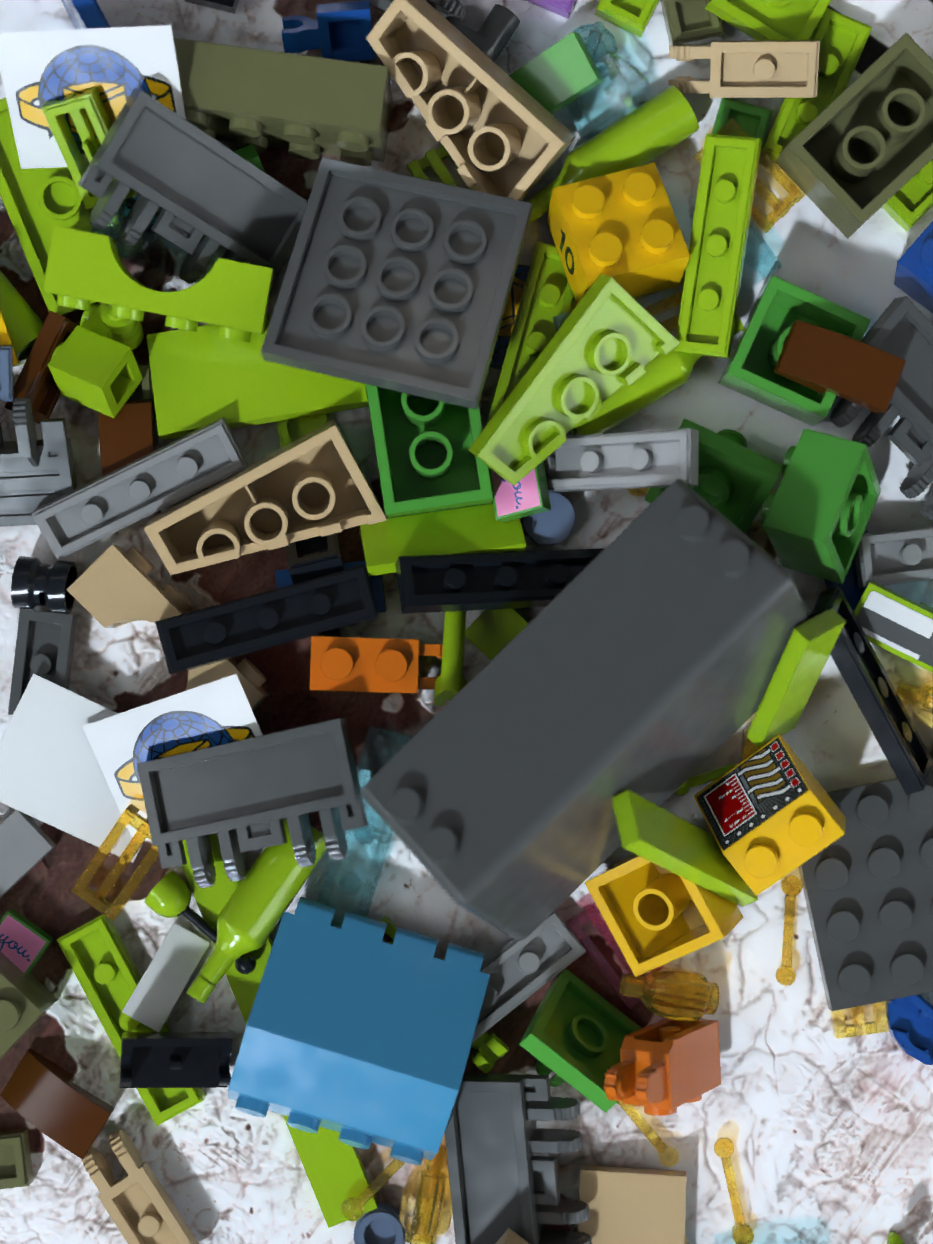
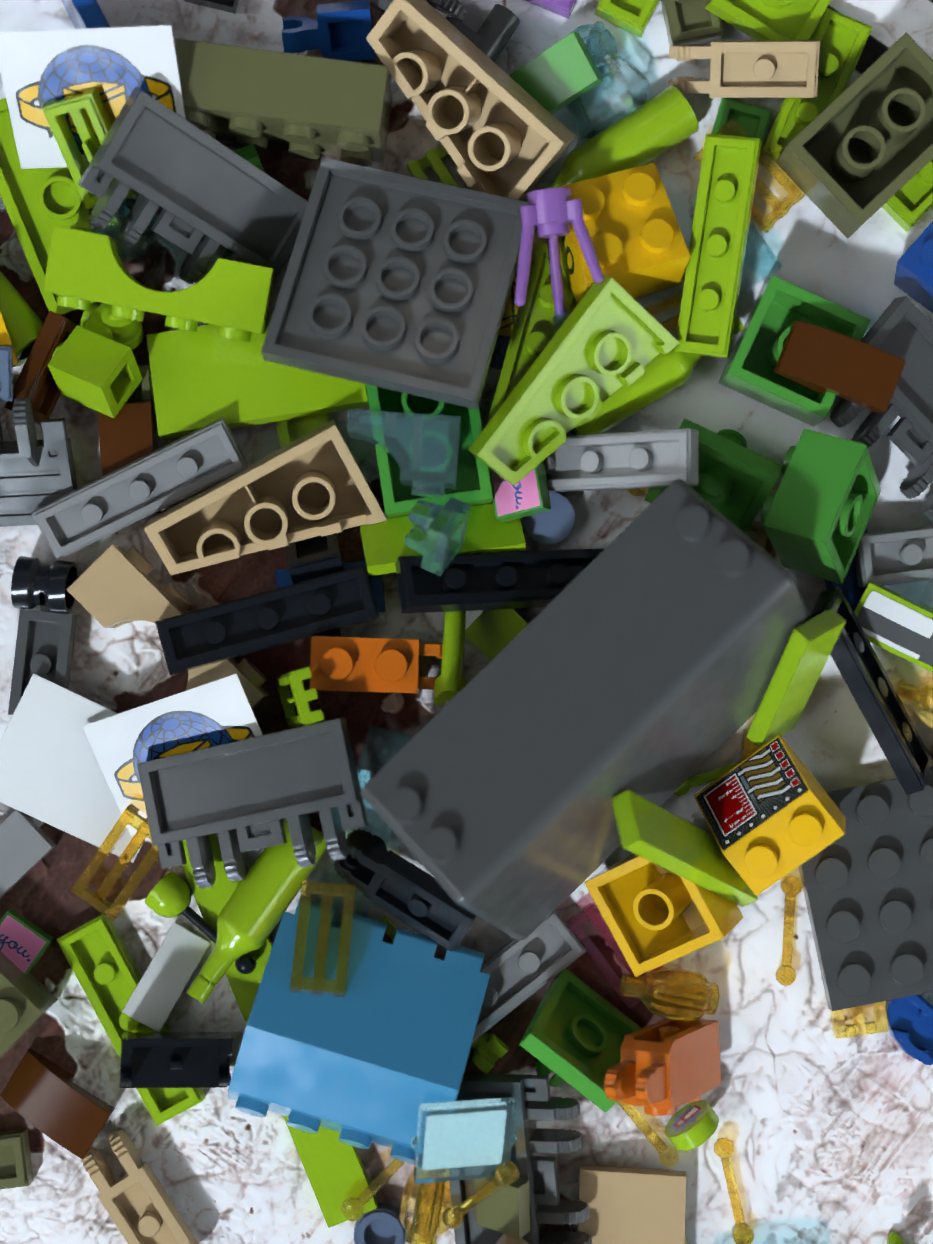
(299, 698): none -> lime tile
(318, 984): none -> clear yellow tile
(403, 889): none -> black hinge
(419, 443): none -> clear light blue arch
(439, 532): none -> clear light blue tile
(463, 1139): none -> clear light blue piece
(505, 1175): none -> clear yellow hinge
(505, 1209): none -> olive tile
(551, 213): none -> medium lavender plant
(692, 1126): none -> lime tile

